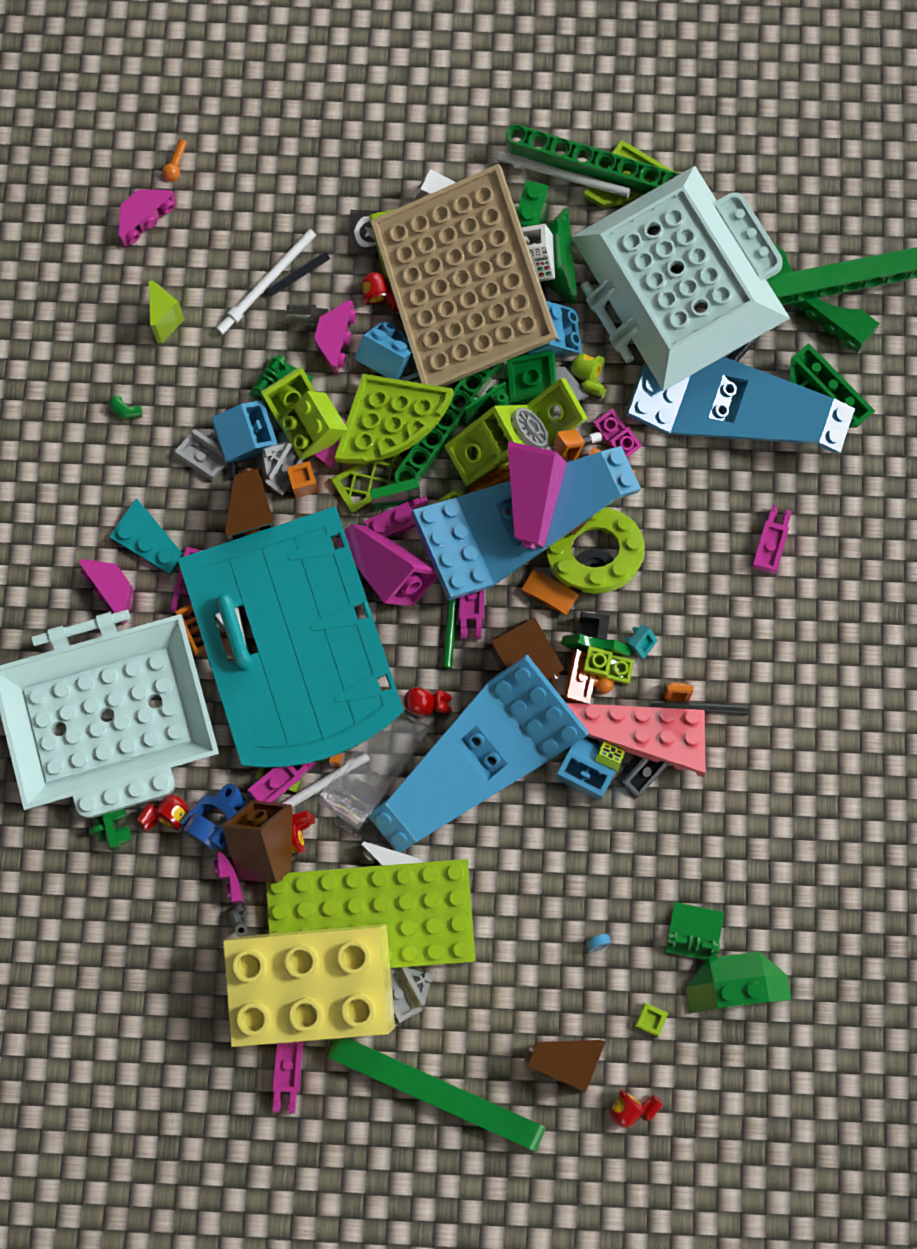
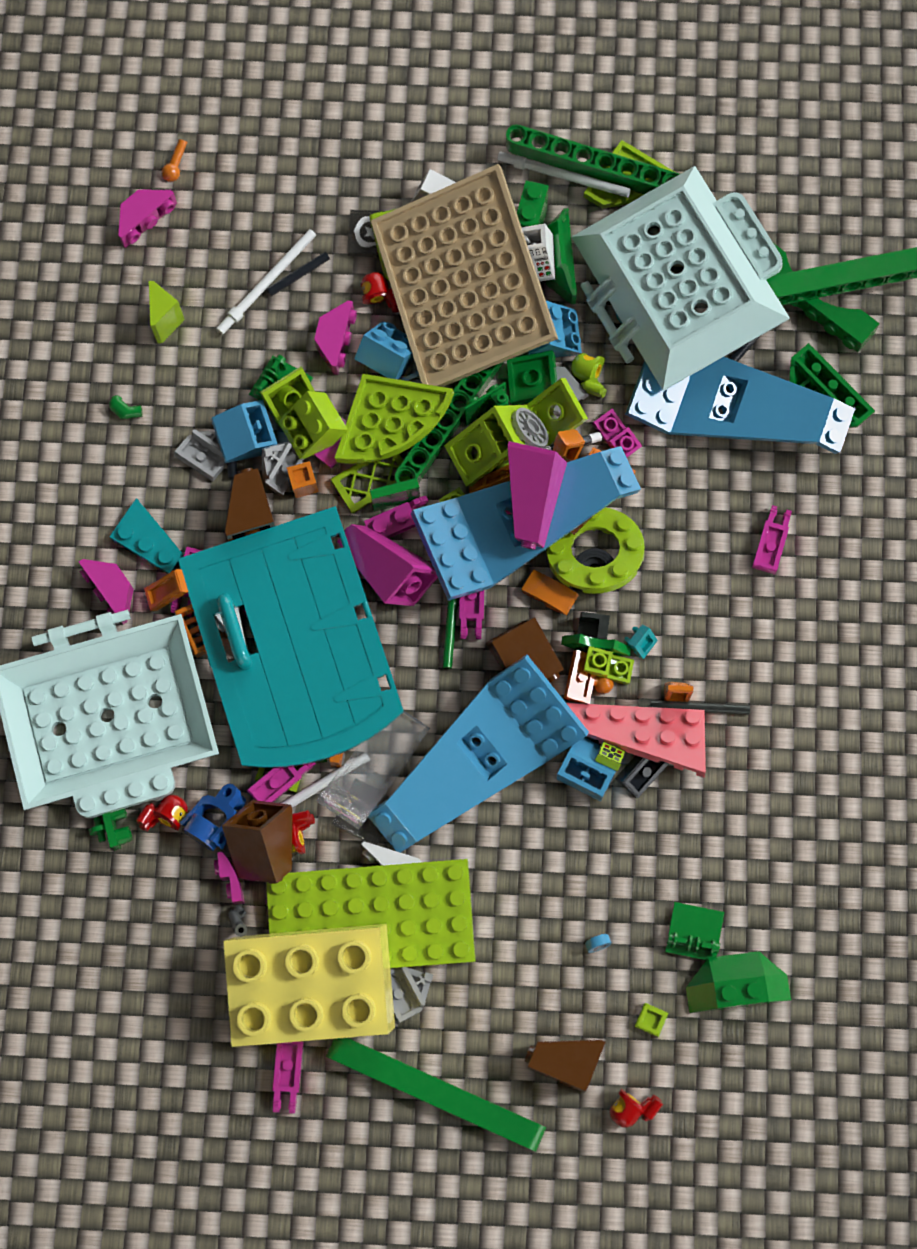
(166, 590): none -> orange tile
(303, 314): clear smoke hinge -> none
(423, 702): red piece -> none

